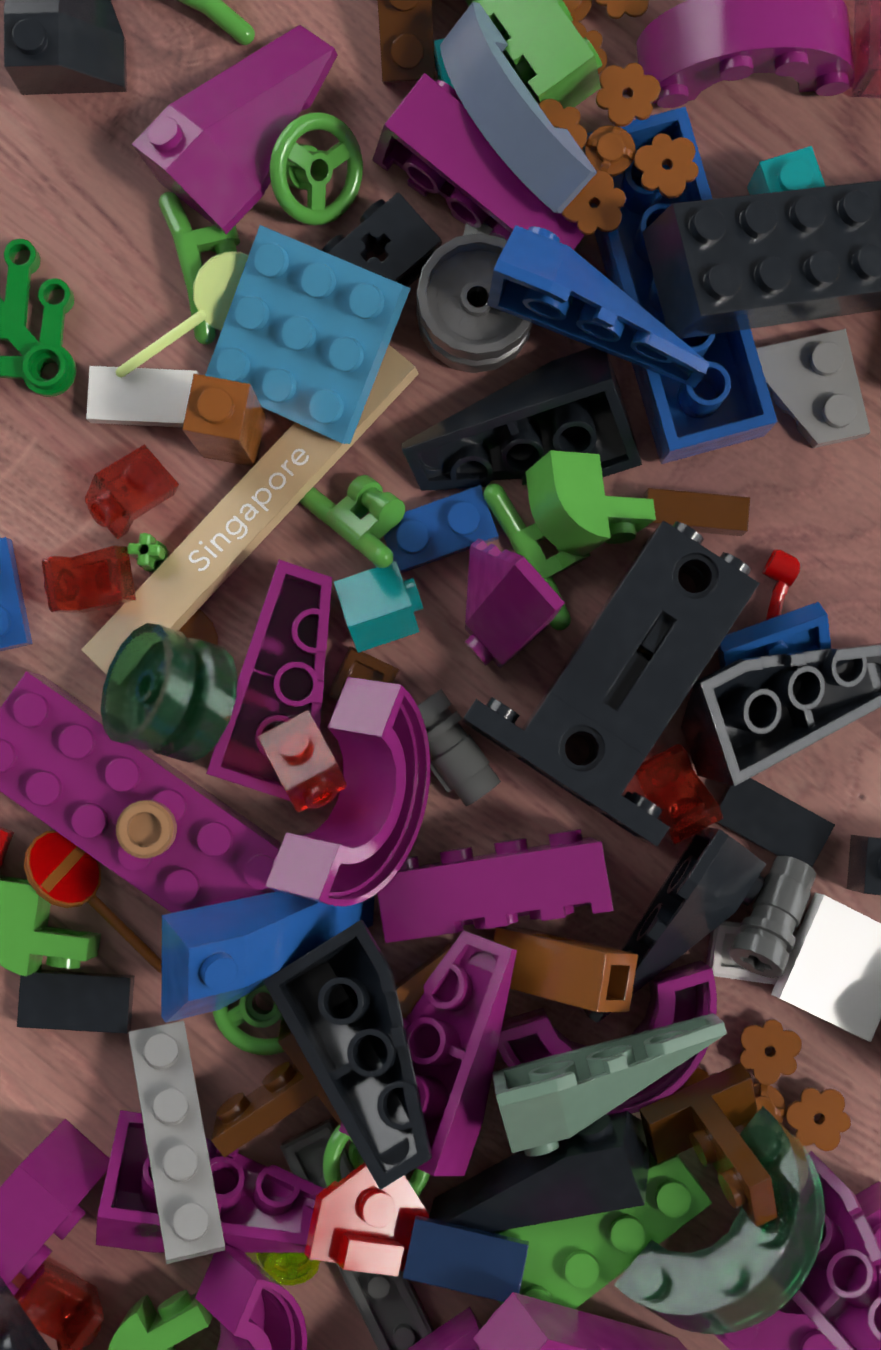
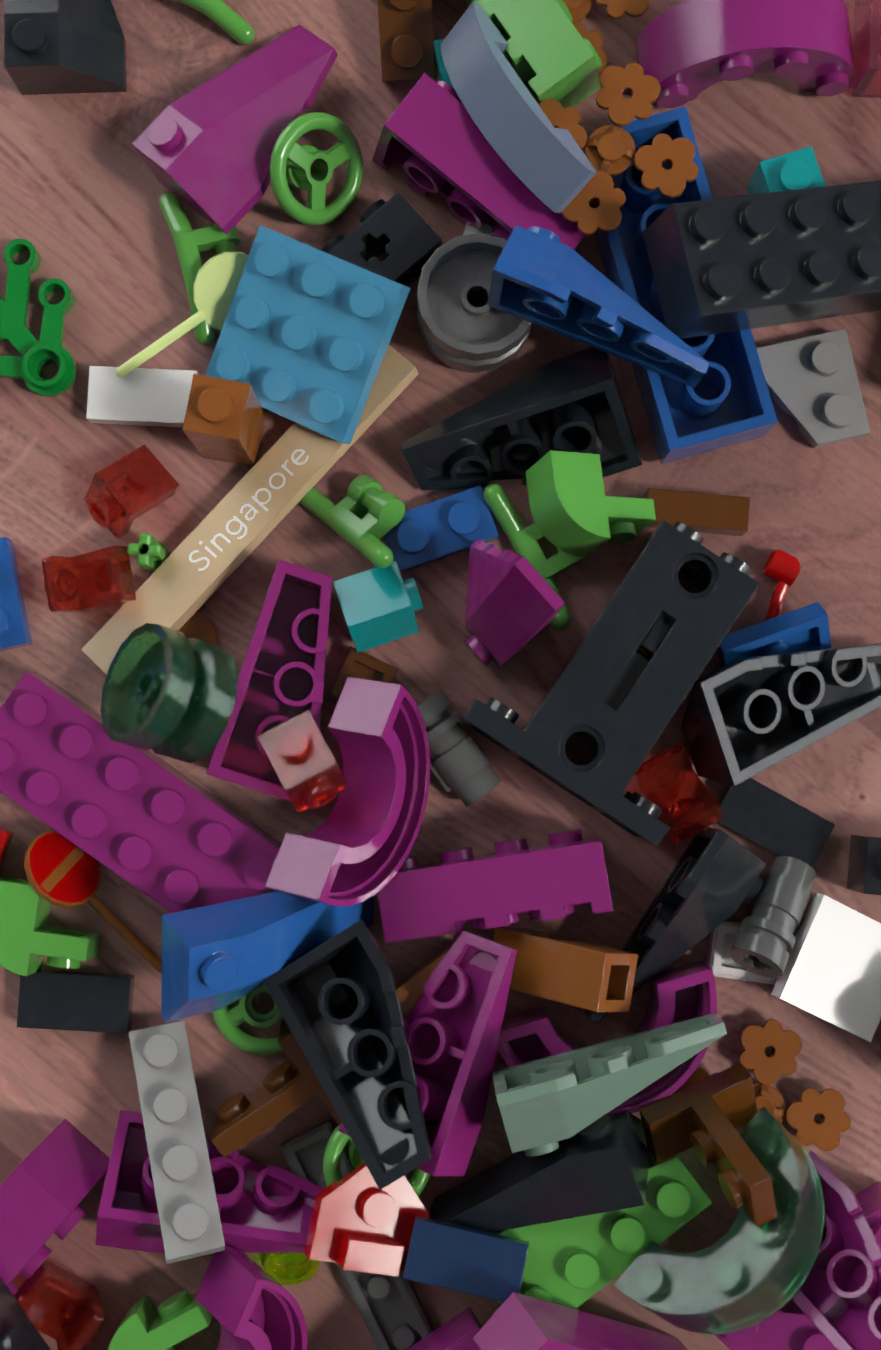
(146, 829): medium nougat tile -> none

